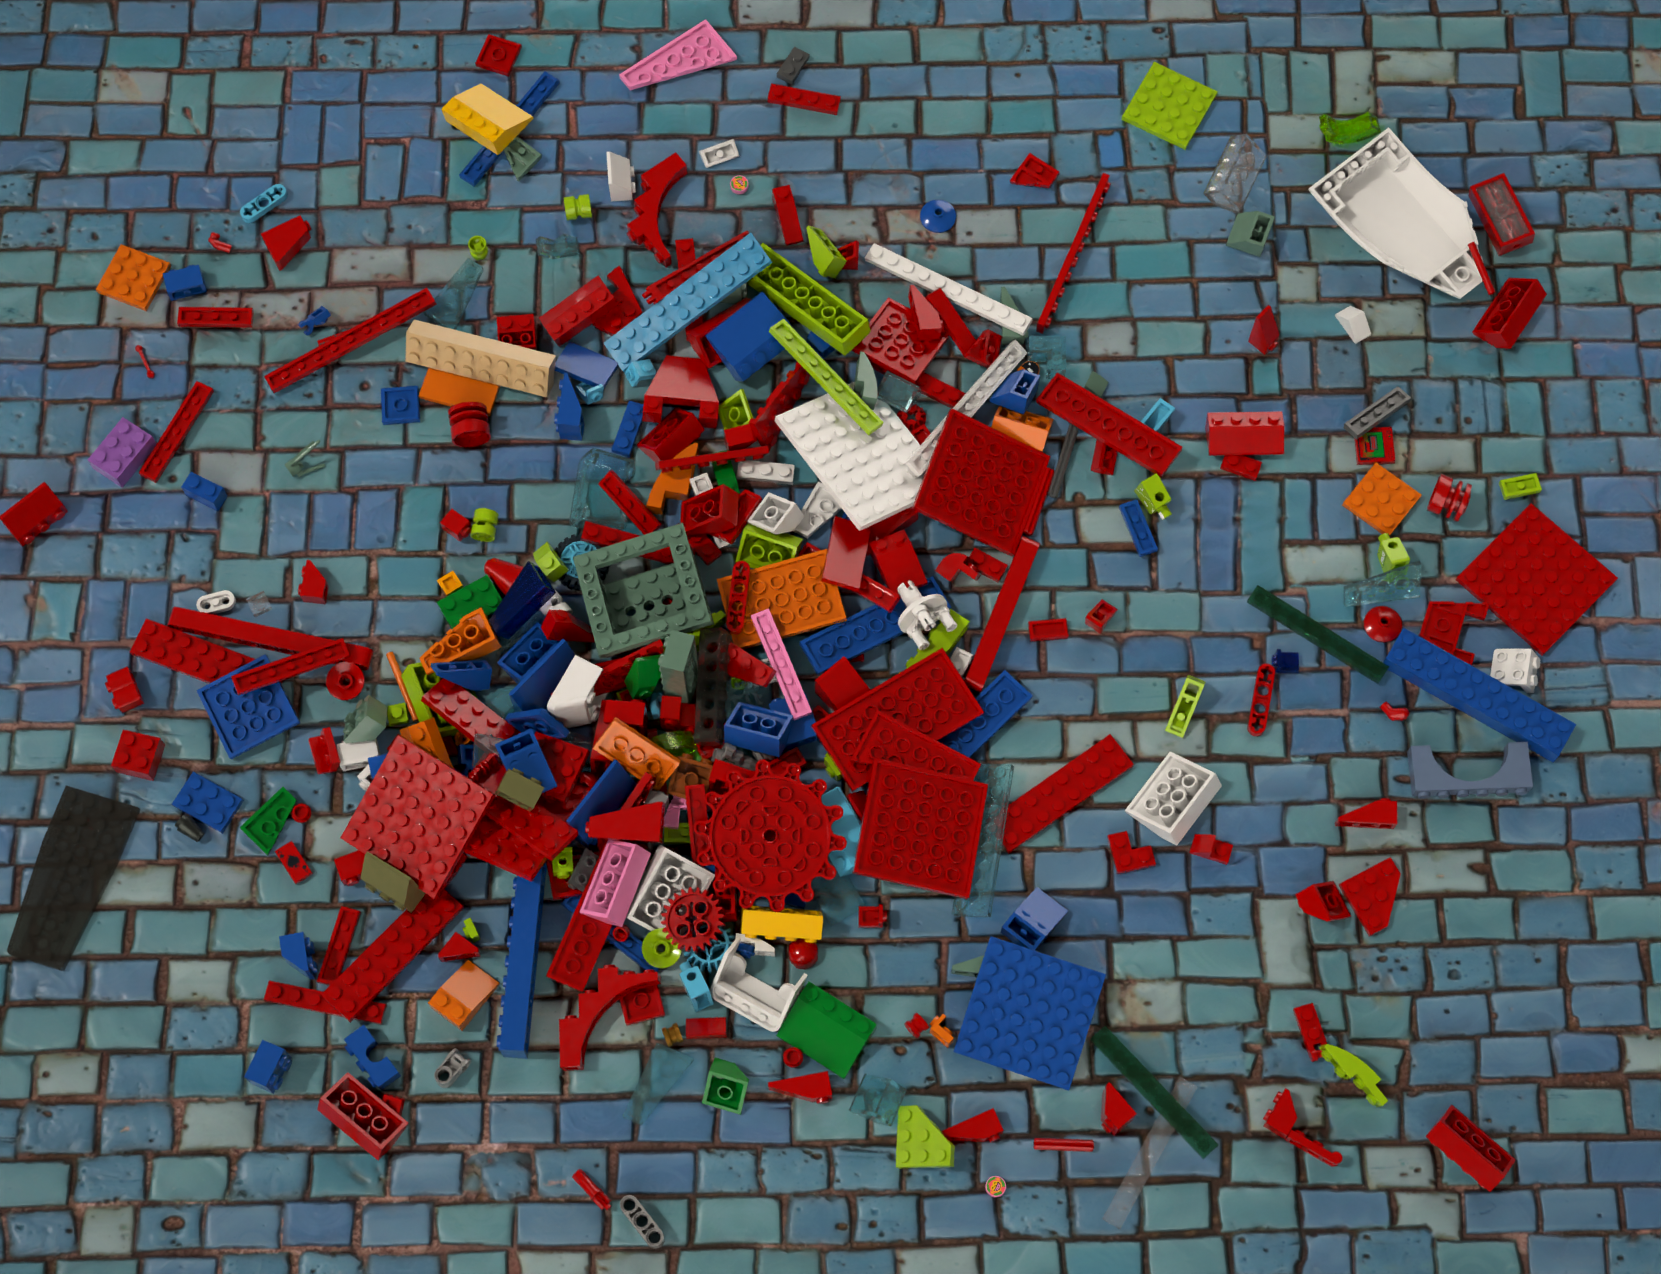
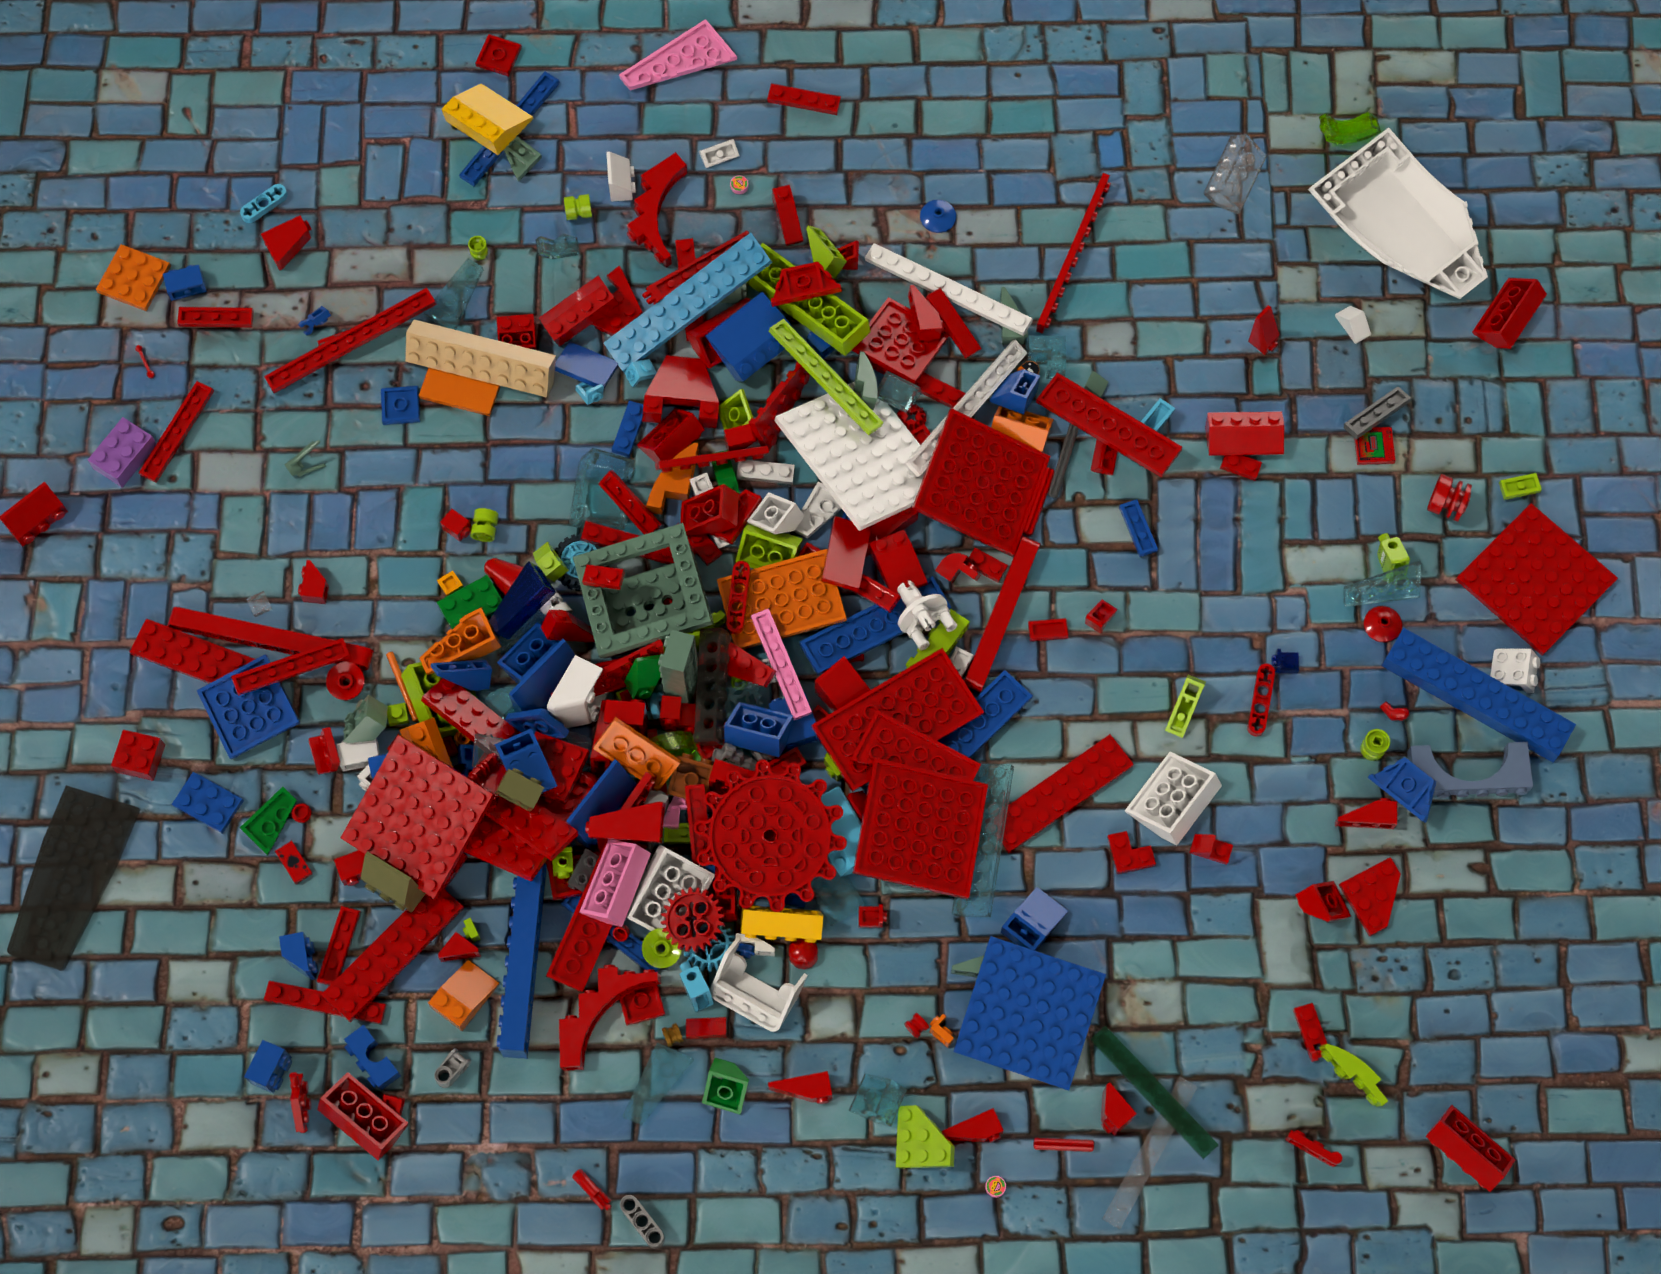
(124, 690): red brick -> none
(189, 827): pearl dark grey cone -> none
(204, 491): blue brick -> none
(216, 601): white plate -> none
(219, 245): red arm -> none
(299, 1101): none -> red plate
(469, 424): red wheel -> none
(569, 418): blue slope -> none
(603, 577): none -> red plate
(793, 65): dark grey plate -> none
(793, 1057): red plate -> none
(803, 283): none -> red wing
(826, 1030): green slope -> none
(985, 348): red wing -> none
(1034, 173): red wing -> none
(1154, 496): lime torso -> none
(1169, 105): lime plate -> none
(1250, 232): sand green slope -> none
(1282, 1116): red slope -> none
(1317, 634): clear green plate -> none
(1375, 744): none -> lime wheel
(1381, 499): orange plate -> none
(1407, 786): none -> blue wing
(1444, 622): red wing -> none
(1481, 268): red bar -> none
(1501, 214): brick -> none

